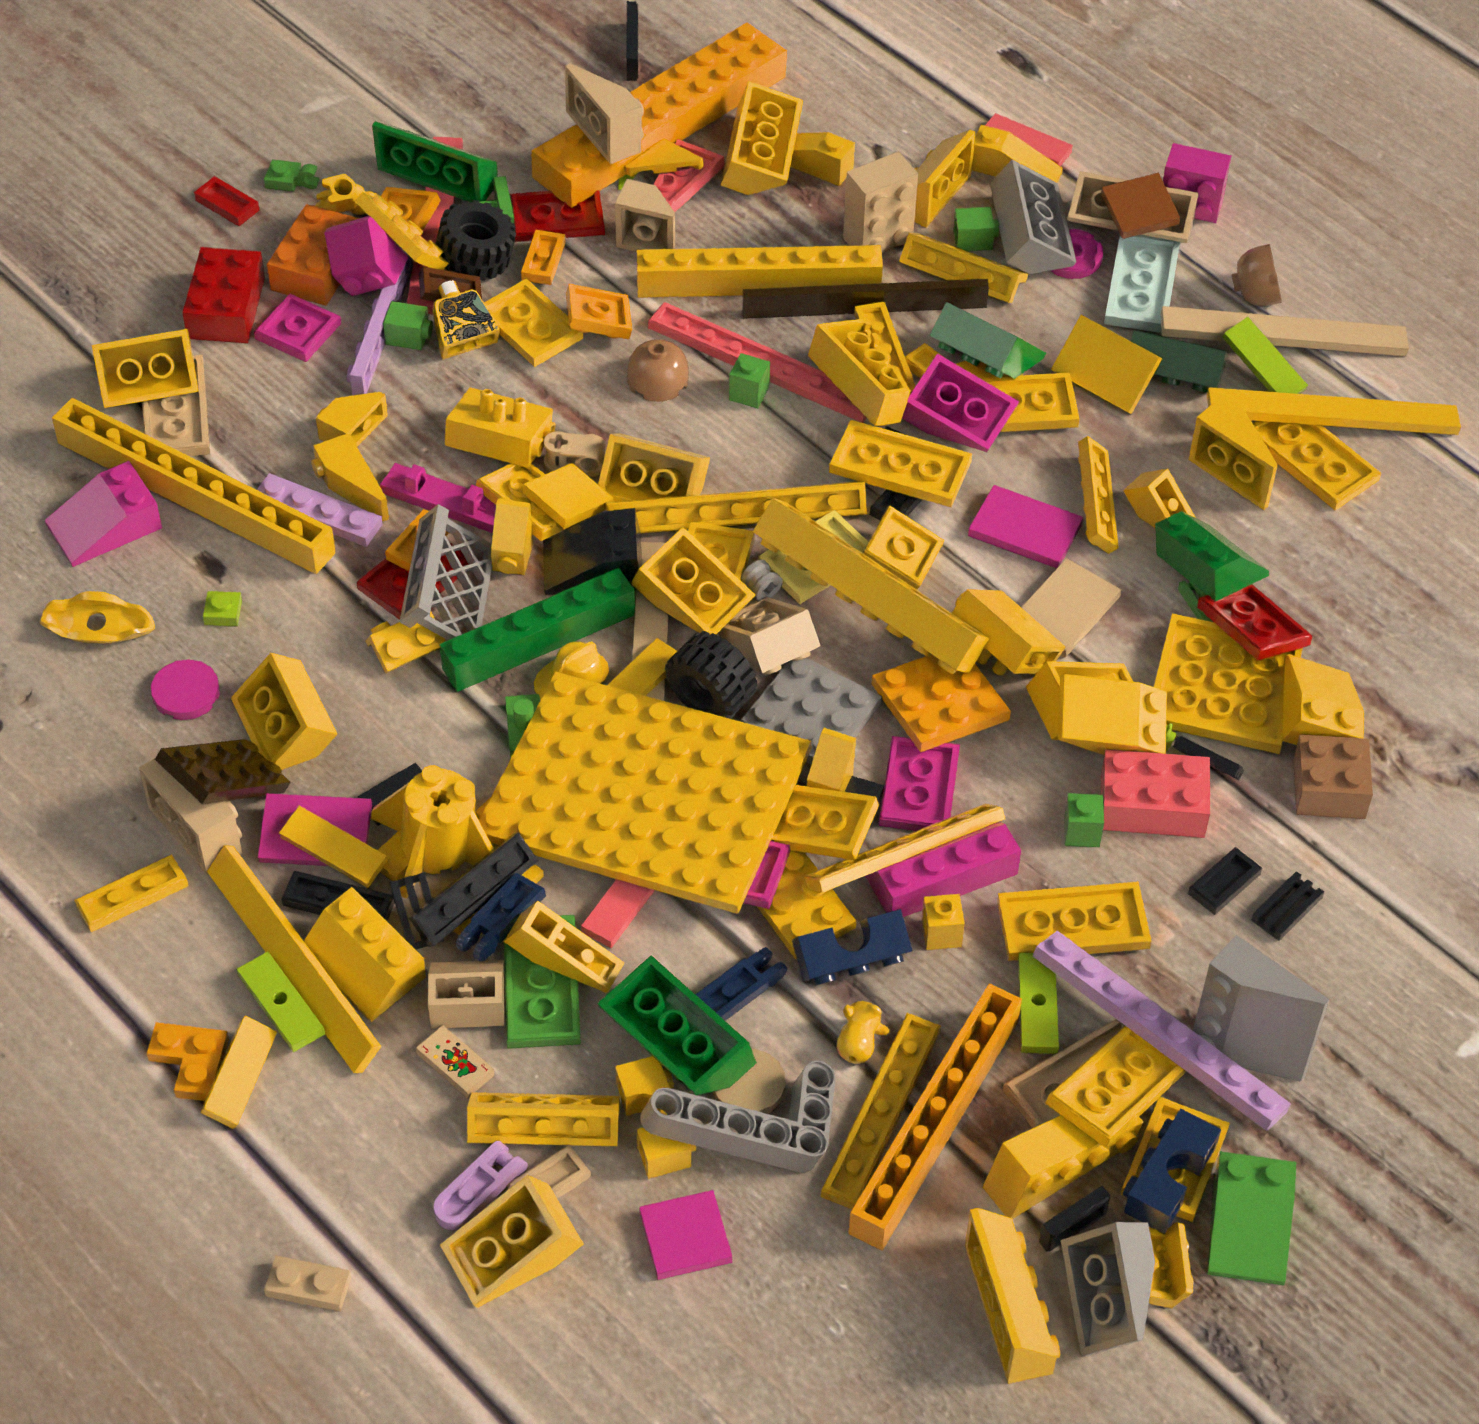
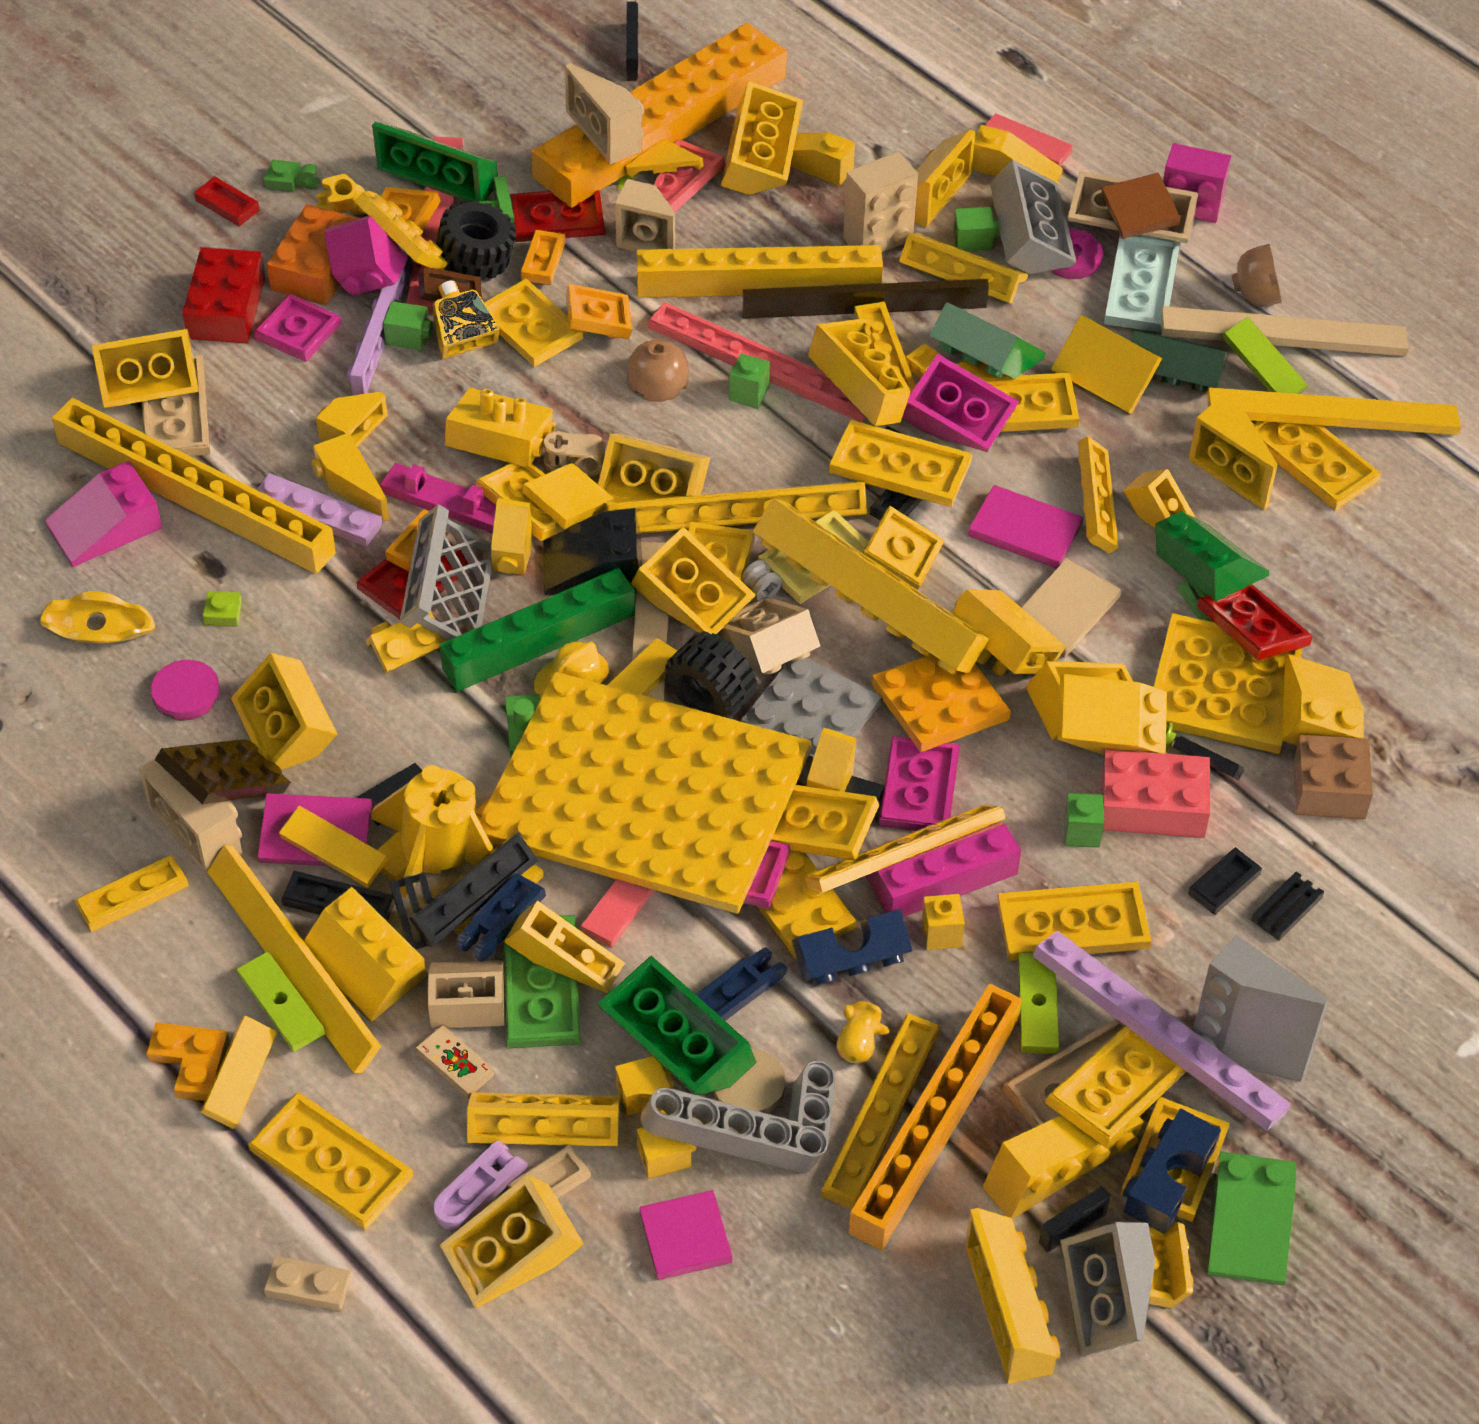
(331, 1160): none -> yellow tile

